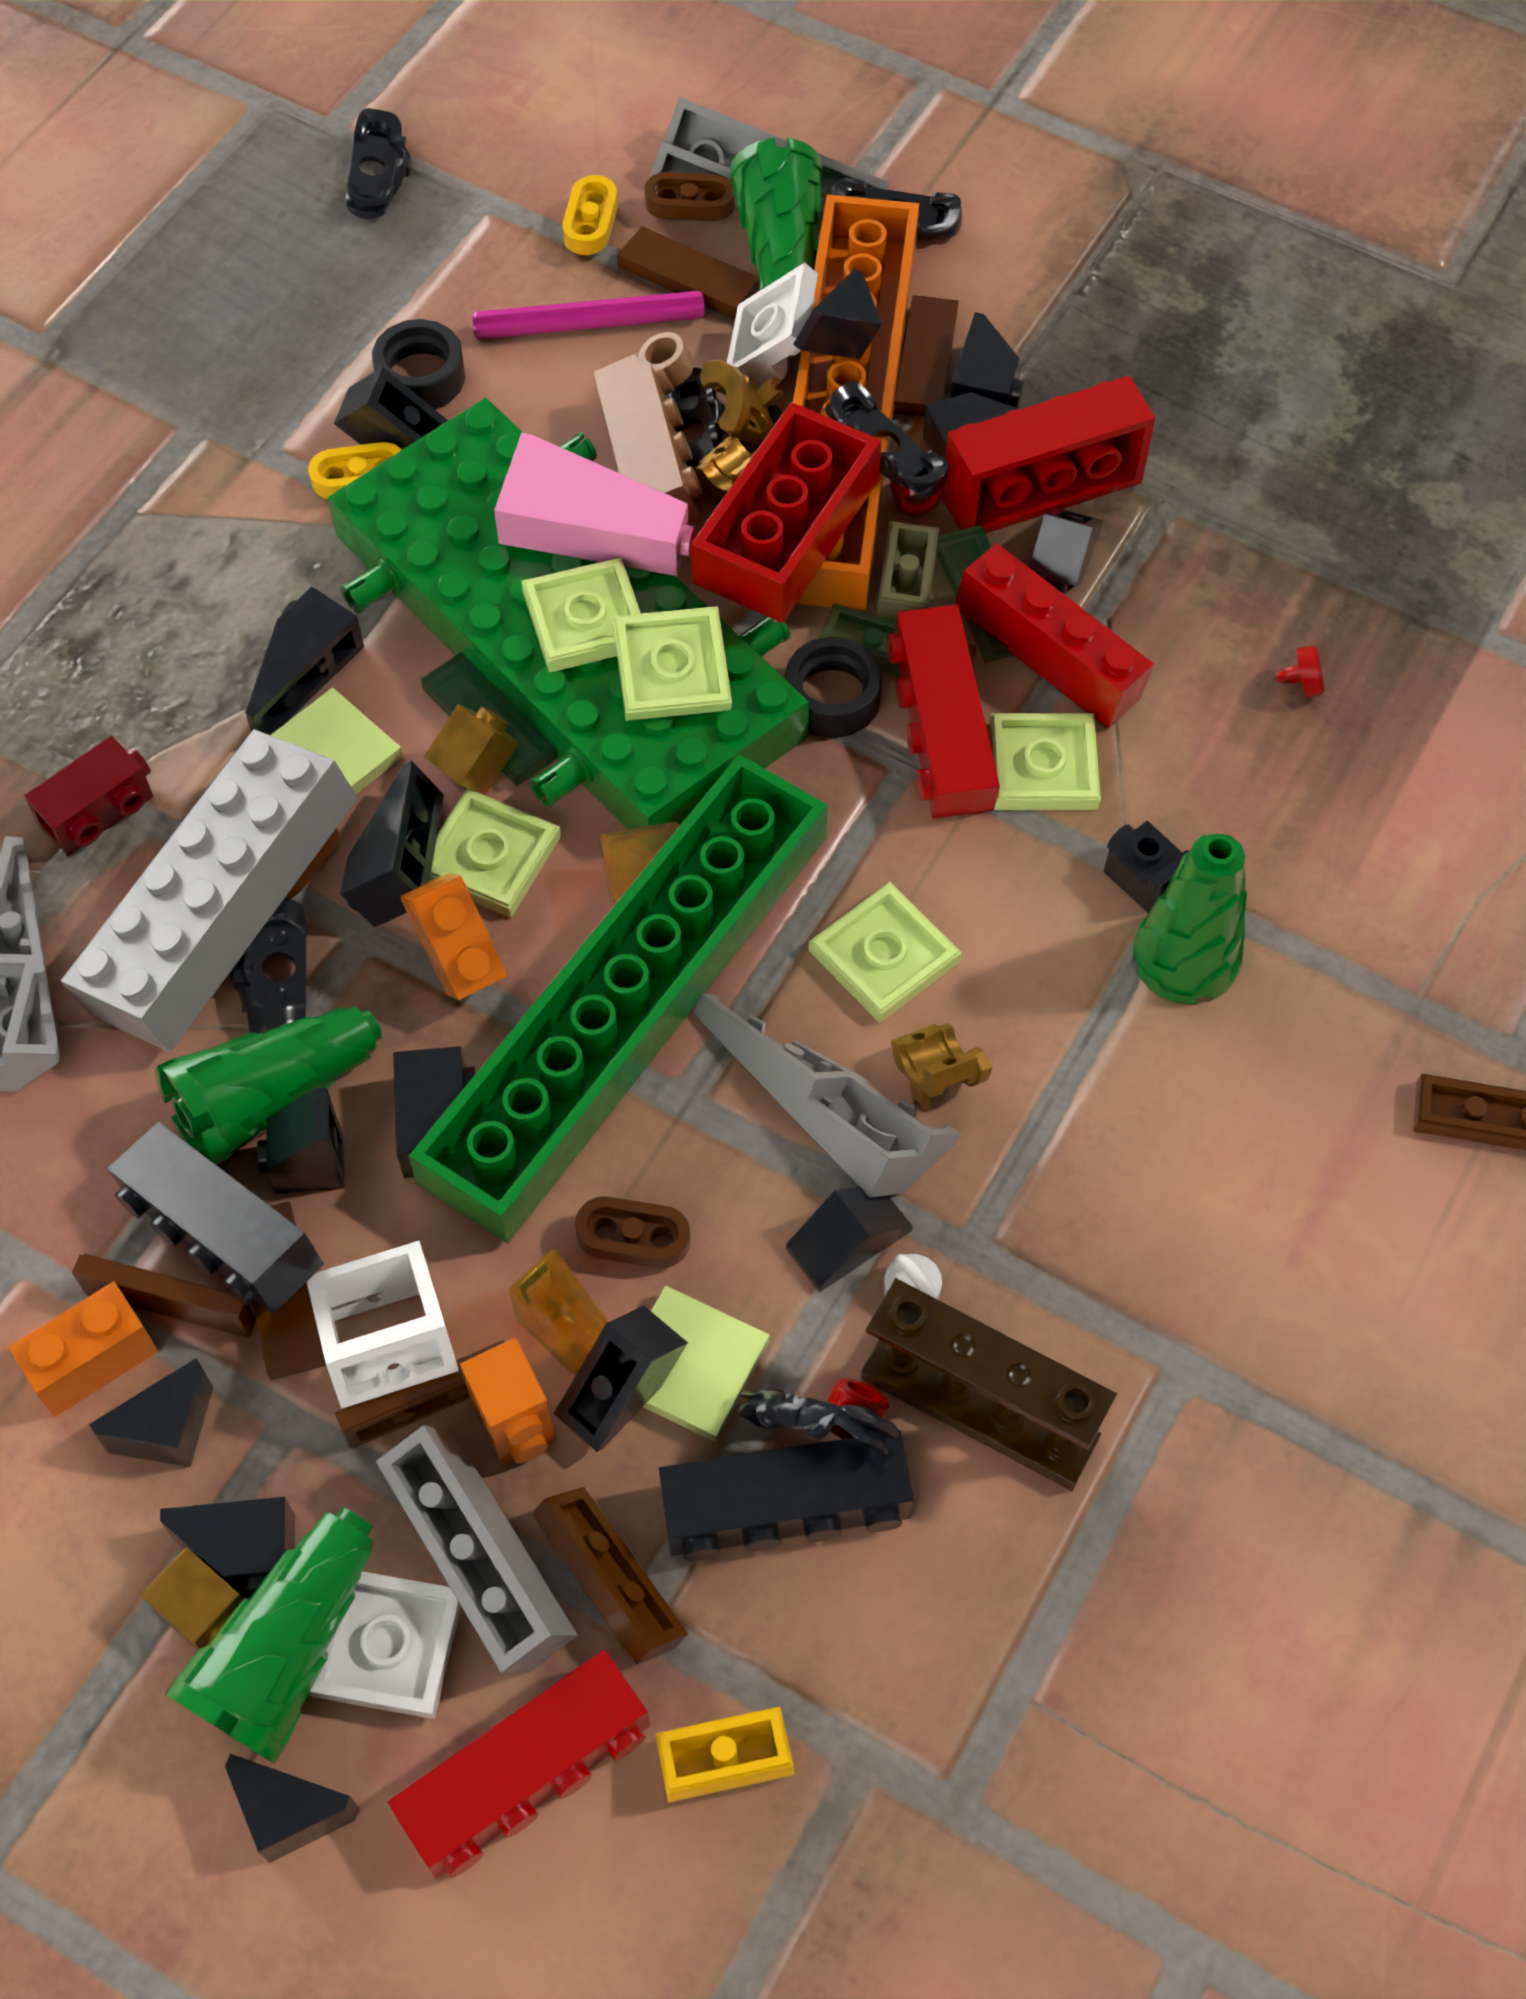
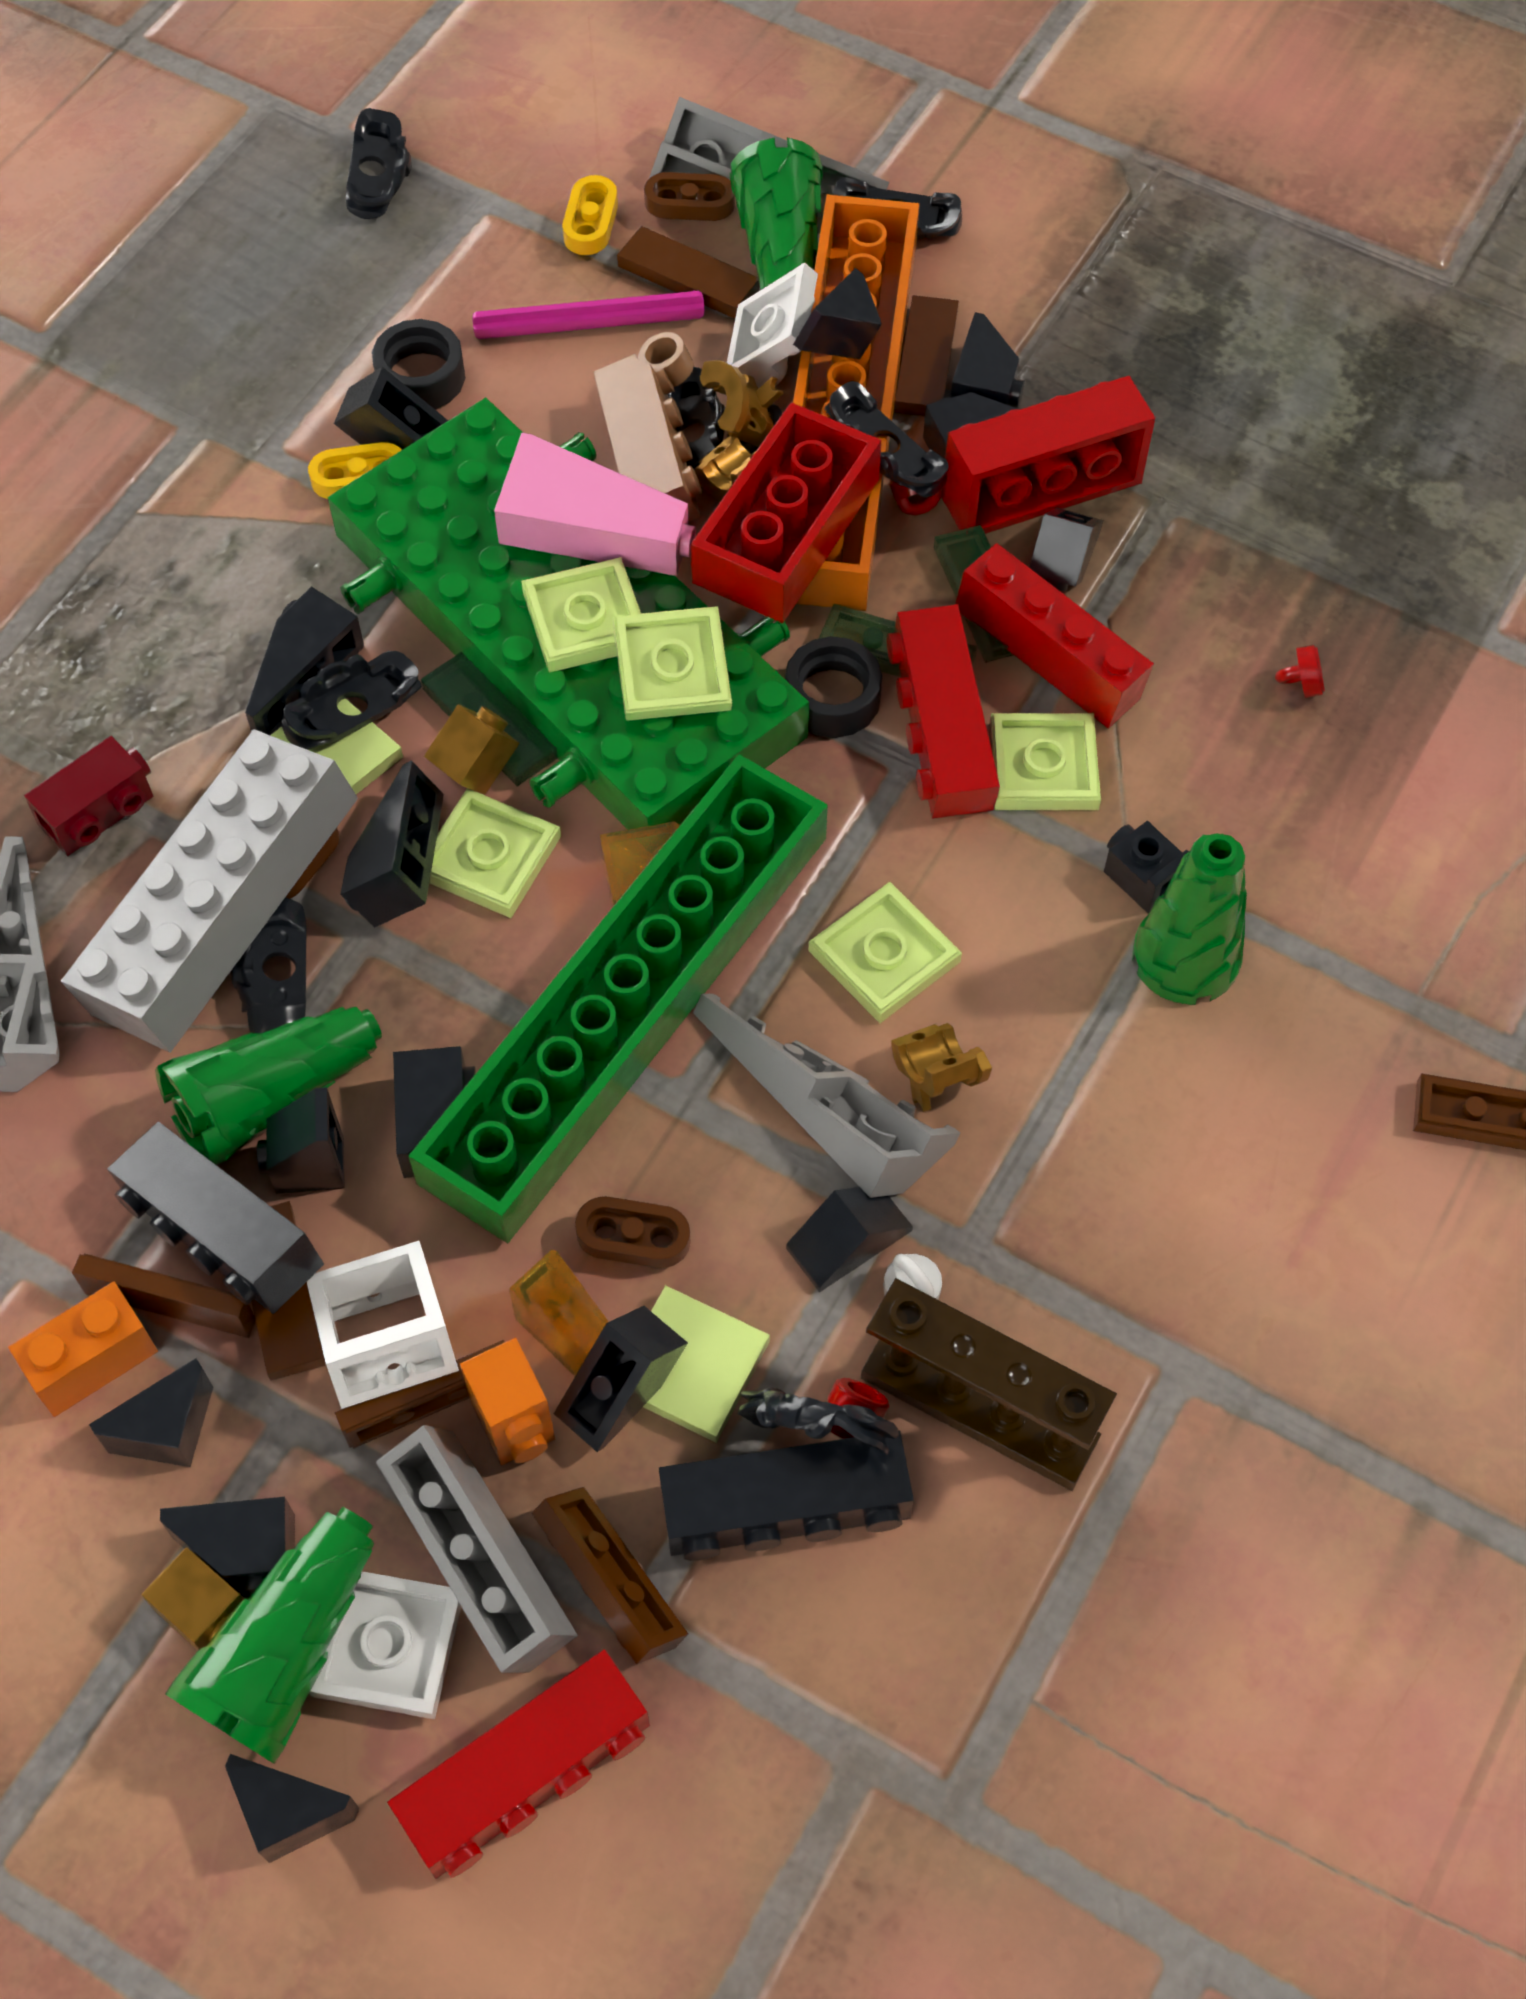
(381, 683): none -> black piece
(454, 936): orange brick -> none
(724, 1754): yellow brick -> none
(907, 569): olive brick -> none

